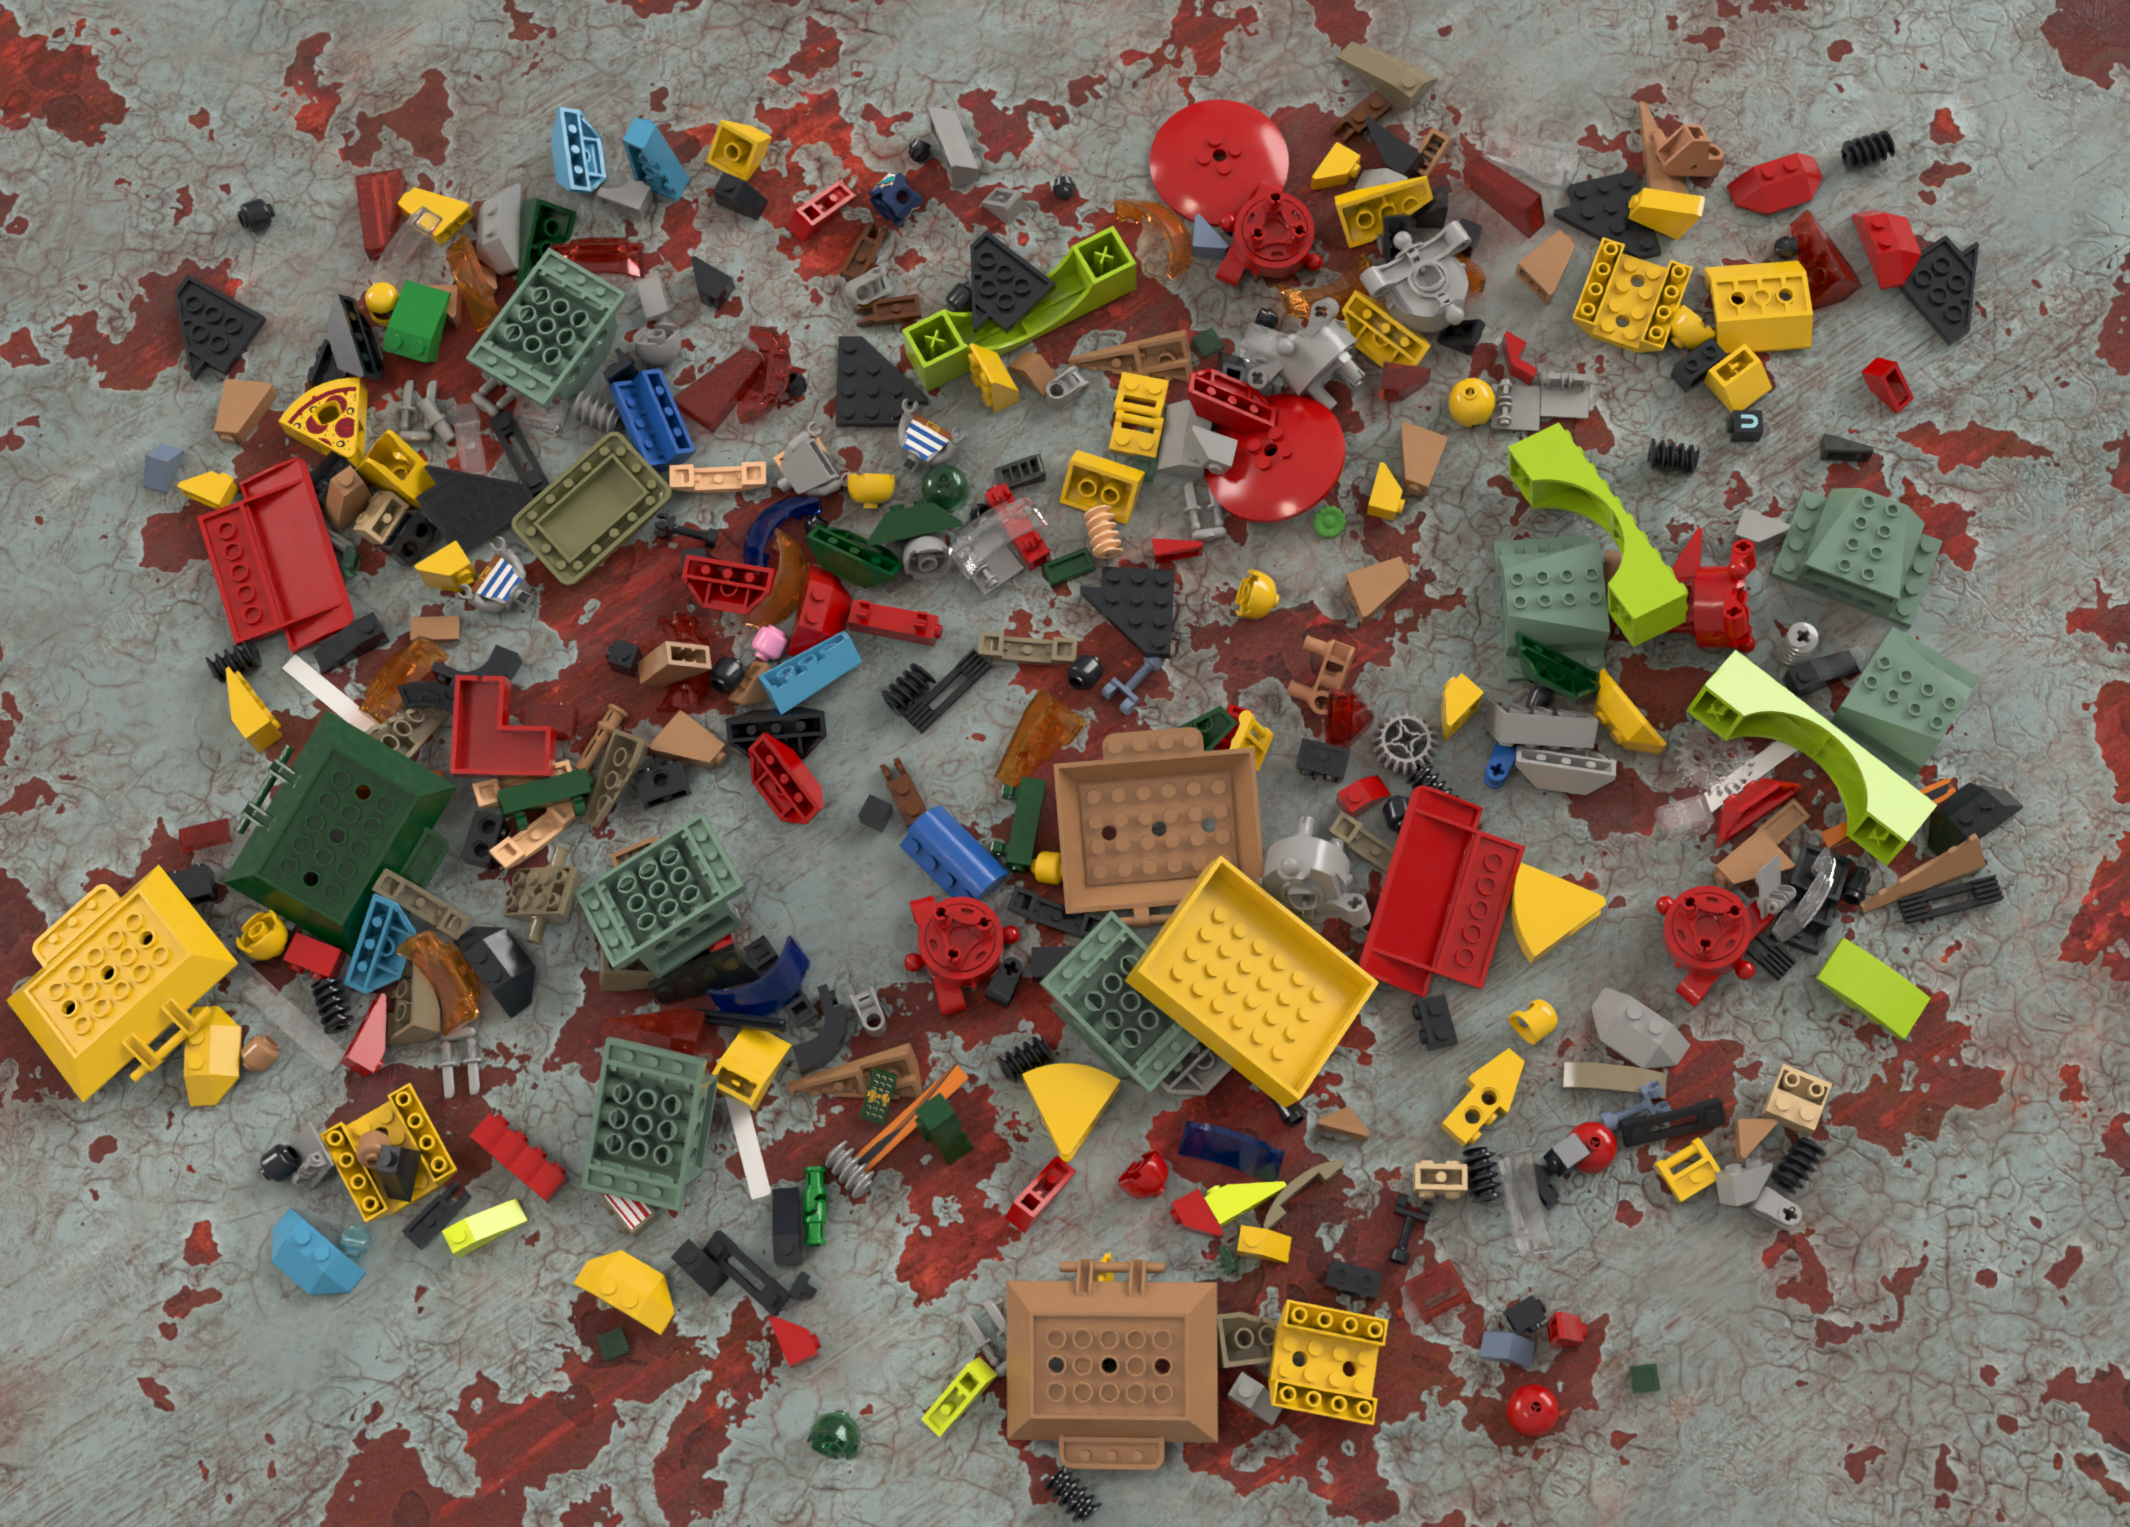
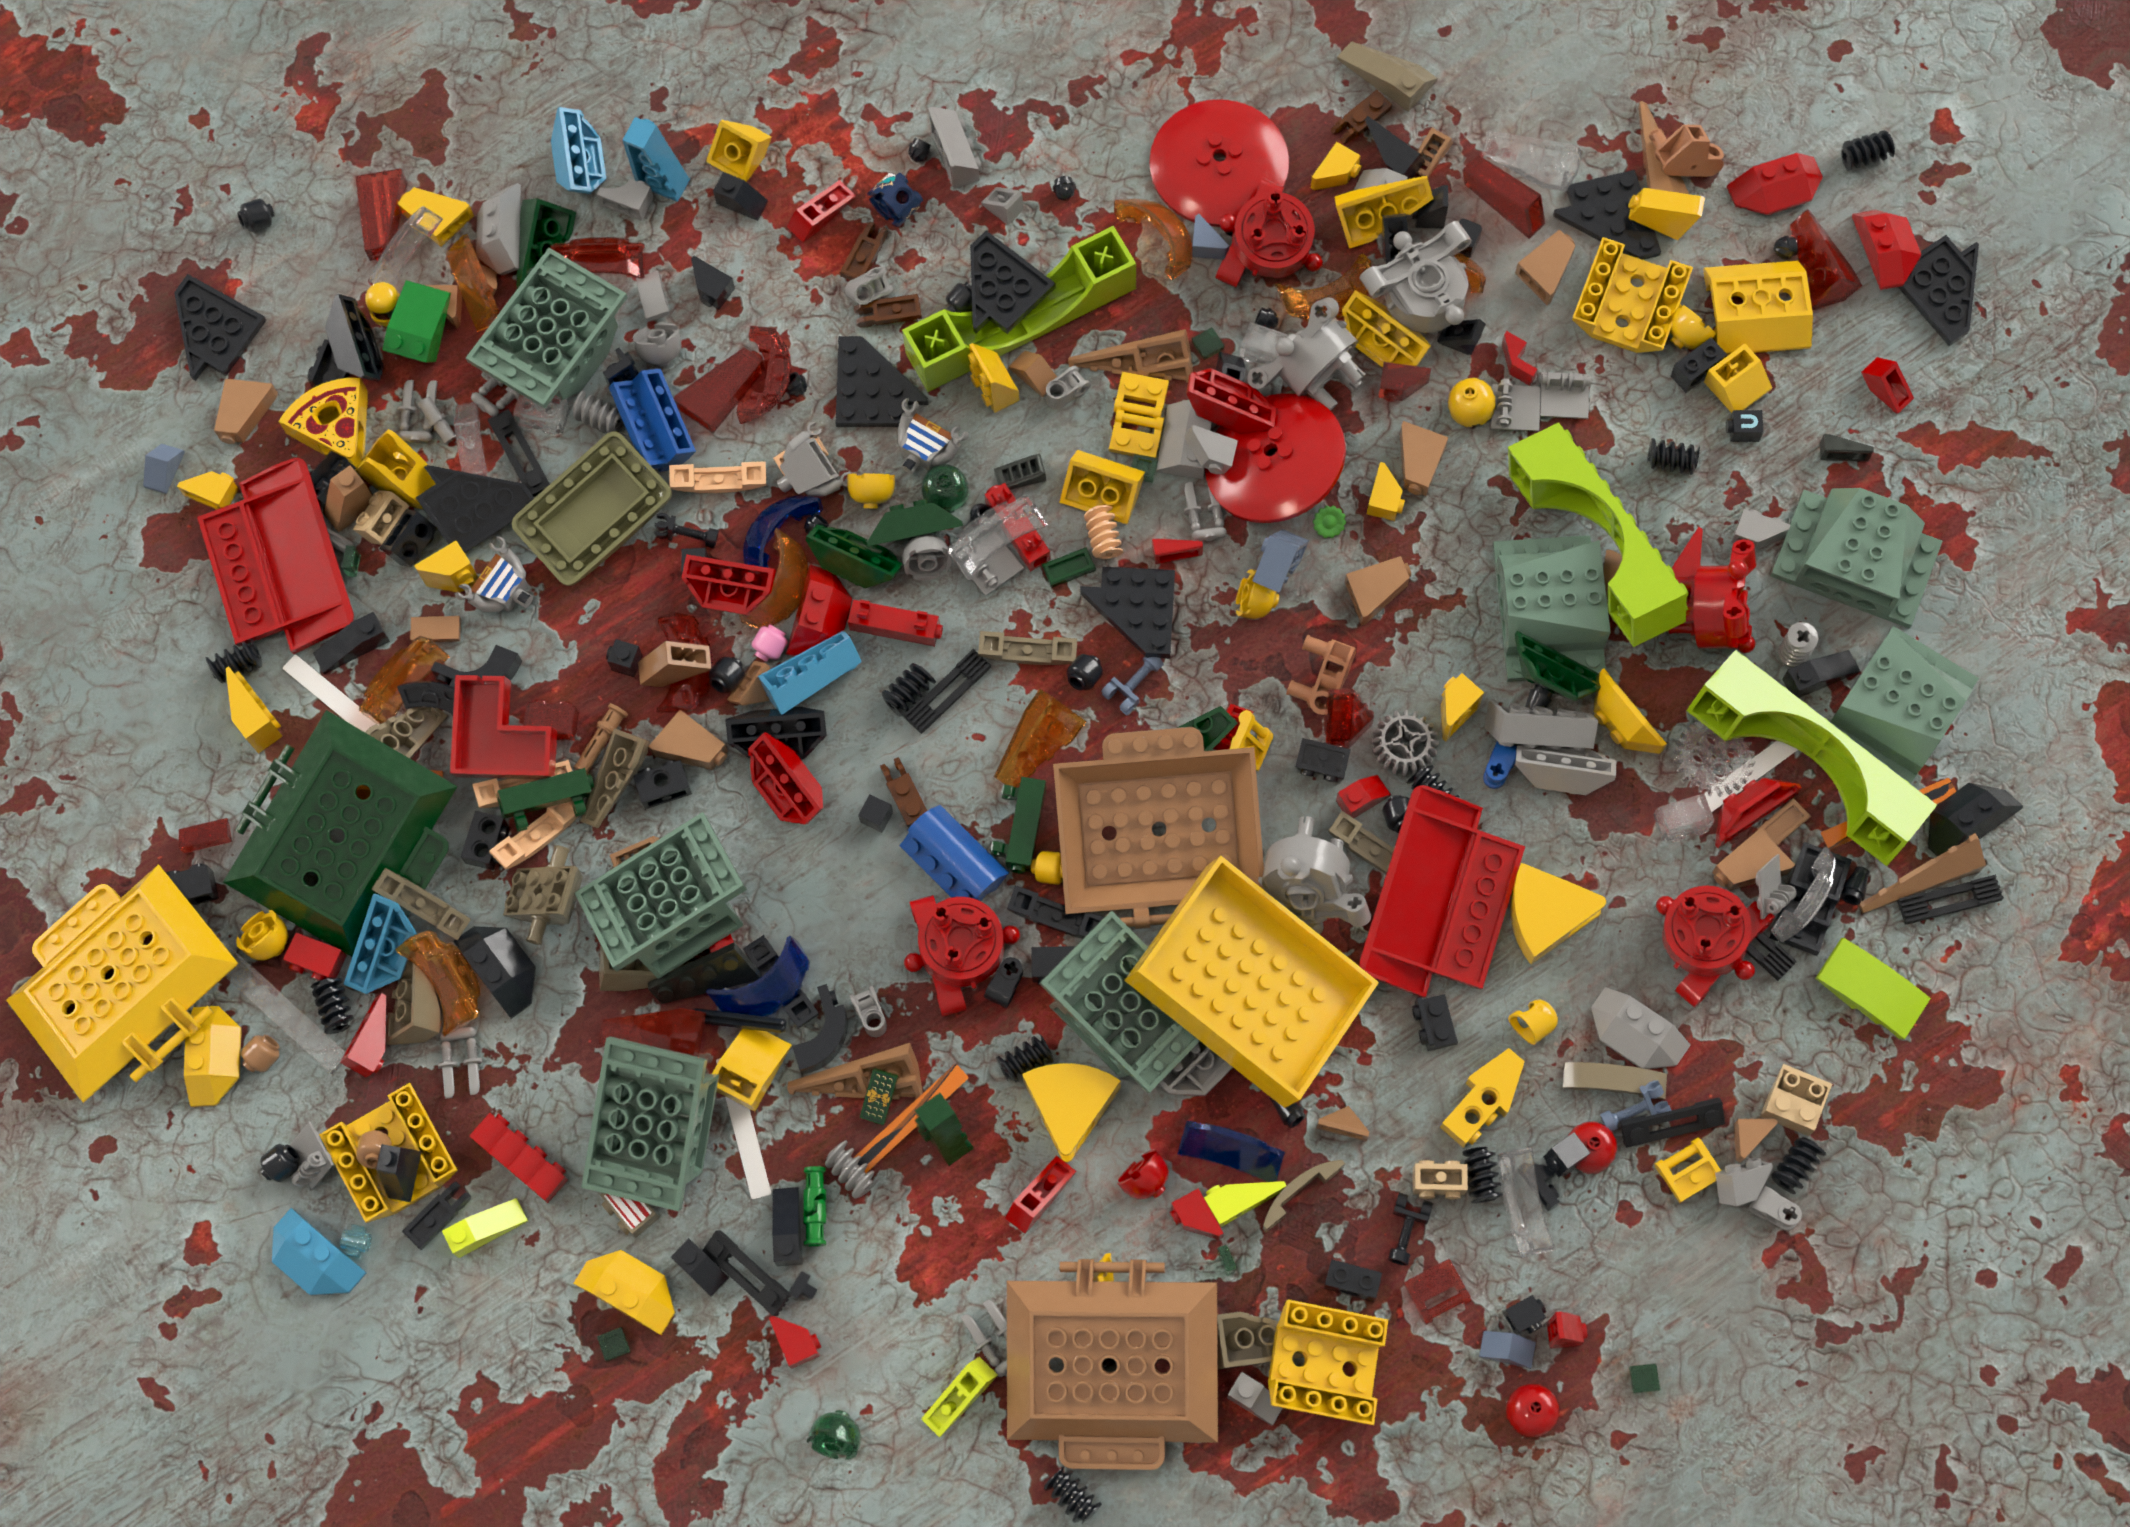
(1263, 1244): yellow slope -> none
(1280, 556): none -> sand blue wedge

